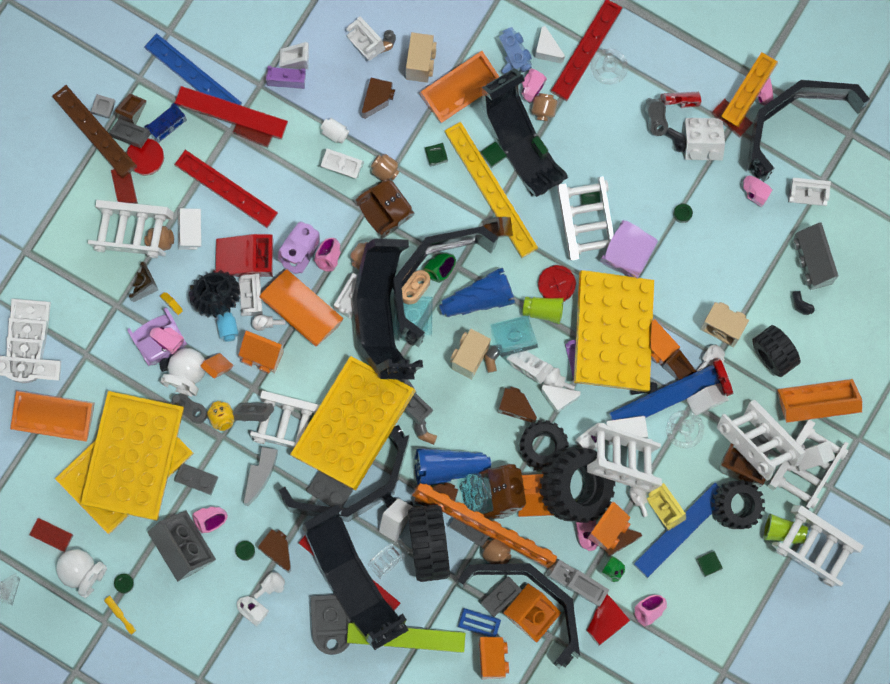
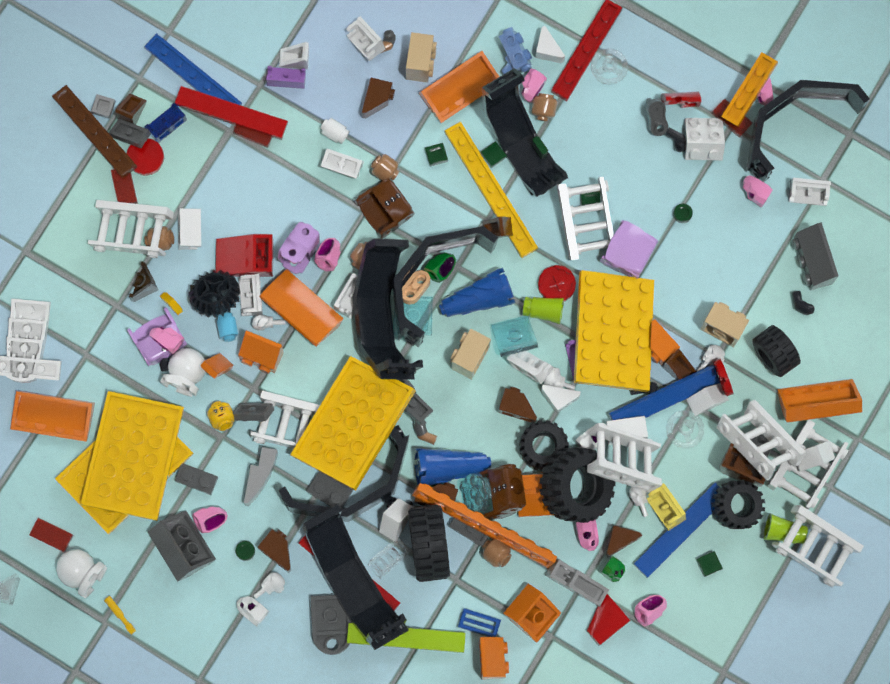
(124, 583): dark green tile -> none
(190, 408): dark grey piece -> none
(226, 189): red tile -> none
(490, 357): arm -> none
(501, 596): dark grey plate -> none
(546, 585): black panel -> none
(609, 527): orange slope -> none

